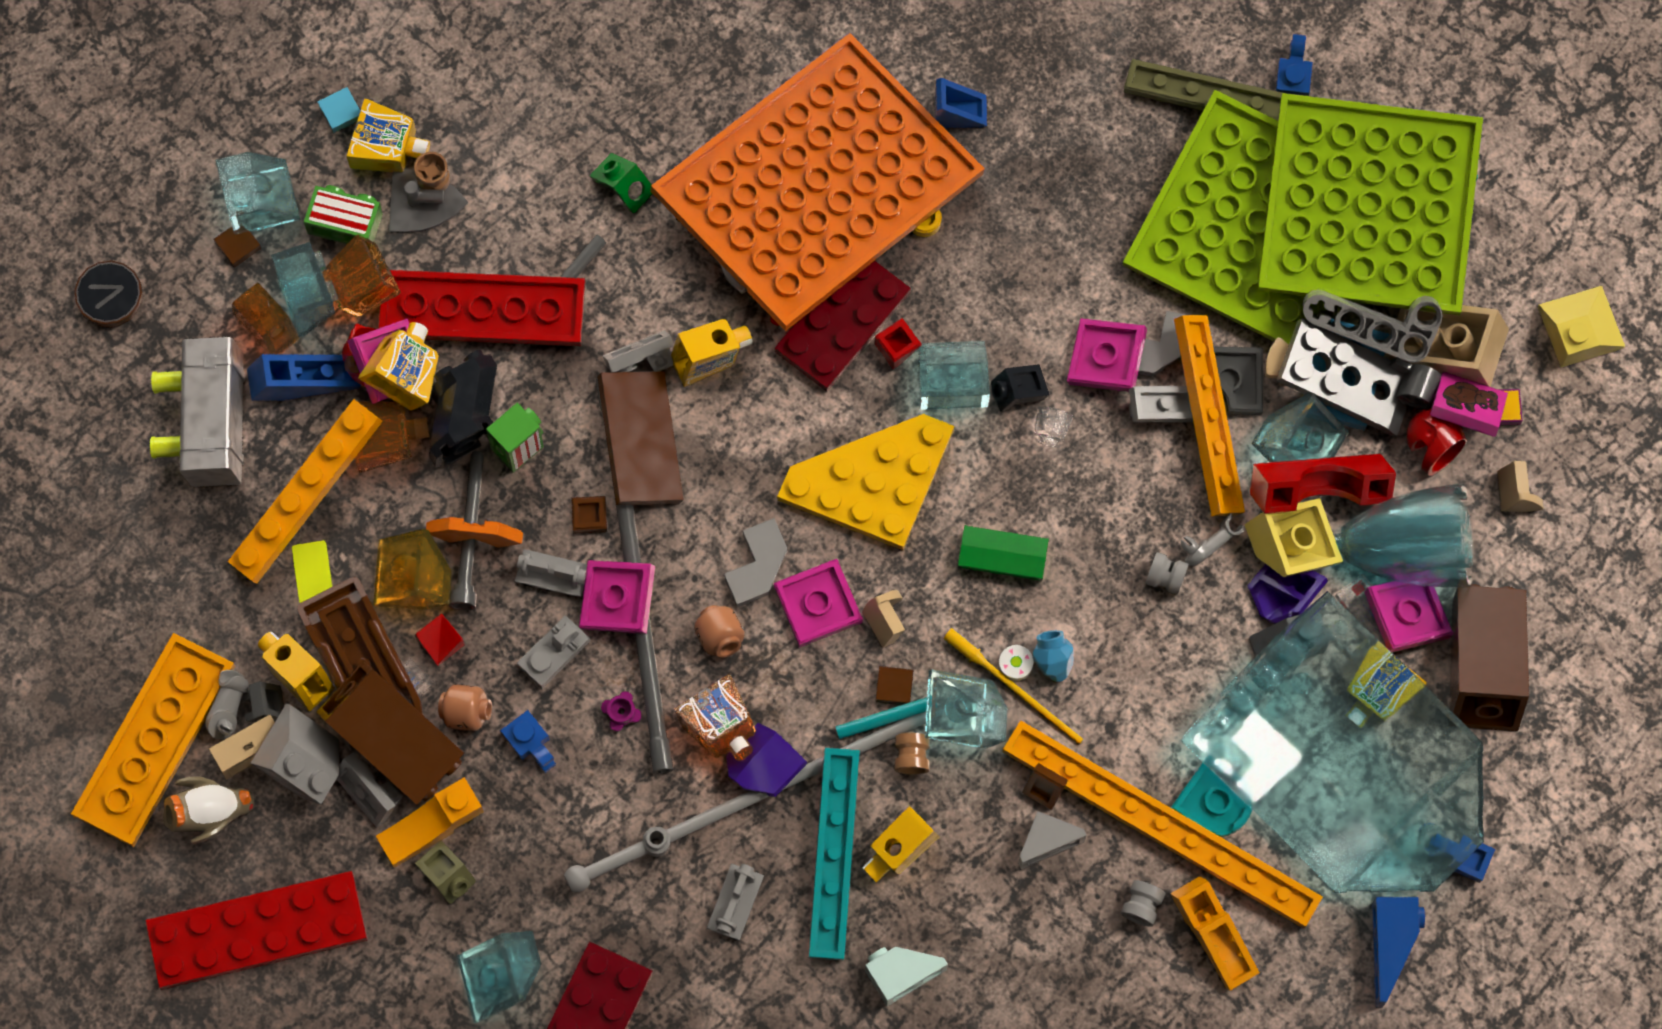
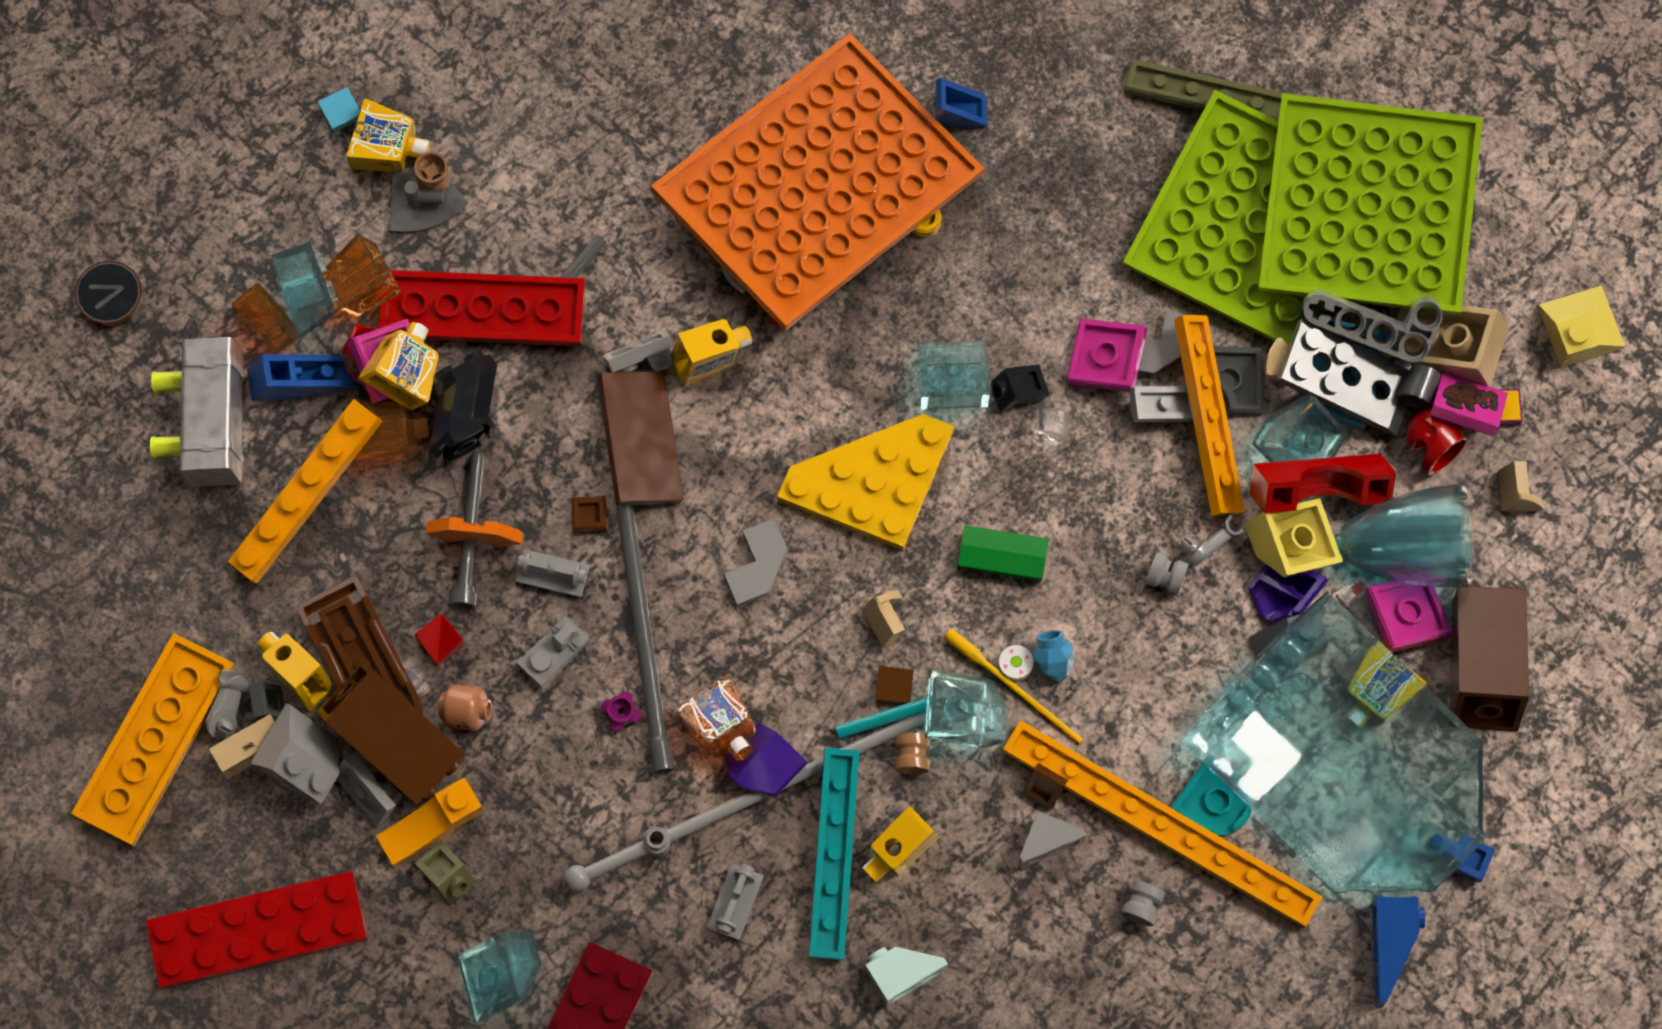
(205, 807): animal -> none
(237, 246): reddish brown tile -> none
(257, 191): clear light blue slope -> none
(311, 569): neon yellow sticker -> none
(342, 215): brick -> none
(411, 572): clear yellow slope -> none
(516, 436): bright green brick -> none
(527, 738): blue plate -> none
(617, 596): dark pink tile -> none
(618, 175): green bracket -> none
(719, 631): nougat head -> none
(818, 603): dark pink tile -> none
(842, 325): dark red plate -> none
(897, 343): red slope -> none
(1215, 932): light orange slope -> none
(1294, 73): blue plate -> none

